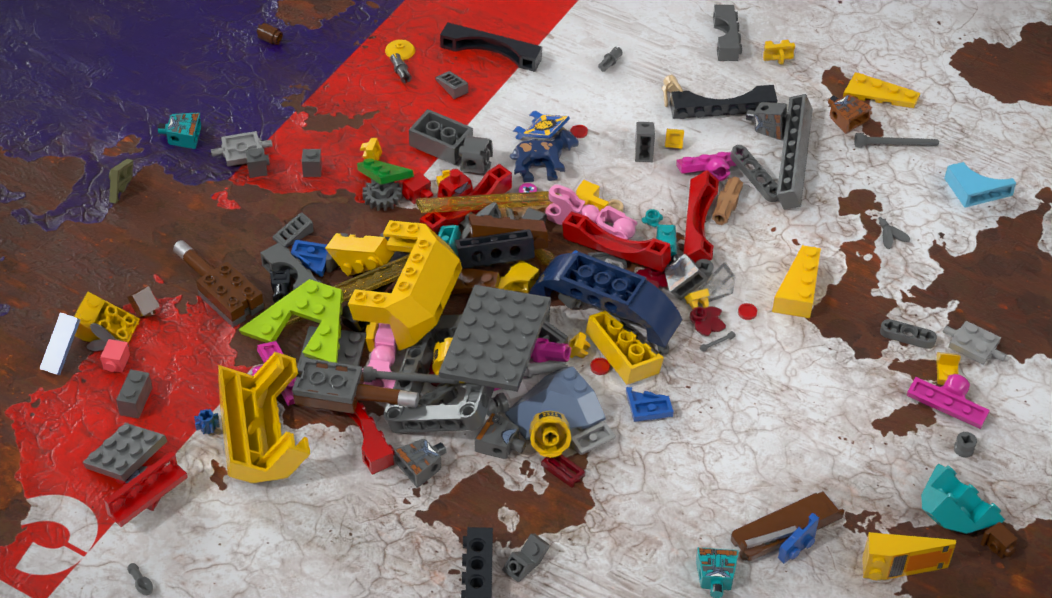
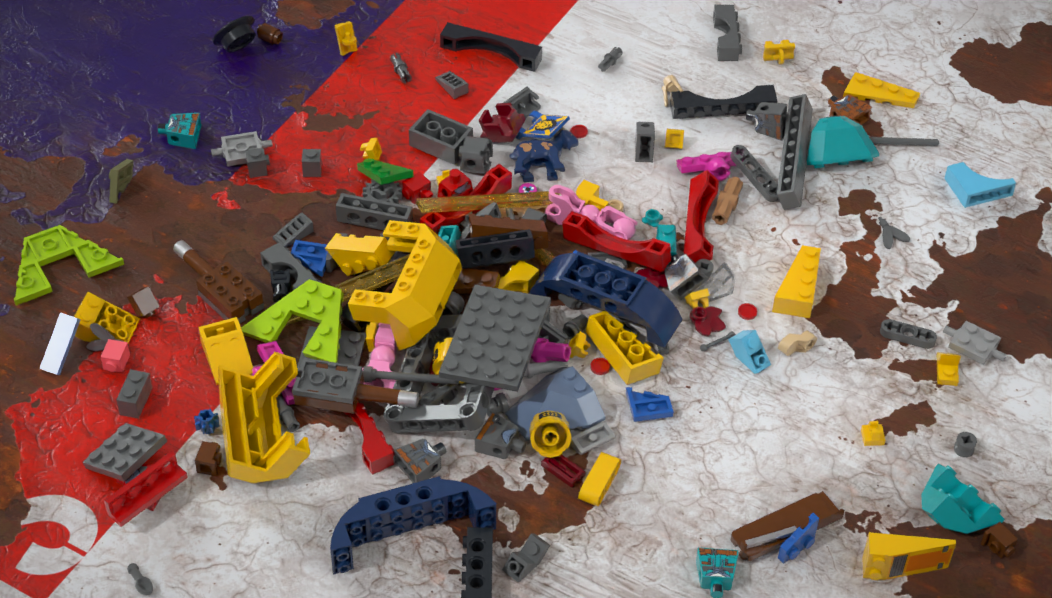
(51, 246): none -> lime wing
(208, 458): none -> reddish brown brick
(225, 347): none -> yellow slope
(235, 34): none -> black wheel
(286, 415): none -> dark grey pin
(346, 38): none -> yellow hips
(371, 212): none -> dark grey brick
(401, 47): yellow piece -> none
(407, 510): none -> dark blue slope
(454, 305): none -> flat silver head
(501, 126): none -> dark red panel
(524, 101): none -> dark grey hinge
(575, 325): none -> dark grey cone
(599, 479): none -> yellow beam
(750, 350): none -> medium azure slope
(797, 343): none -> tan piece
(839, 141): none -> teal brick
(873, 434): none -> yellow tile
(949, 399): dark pink plate -> none

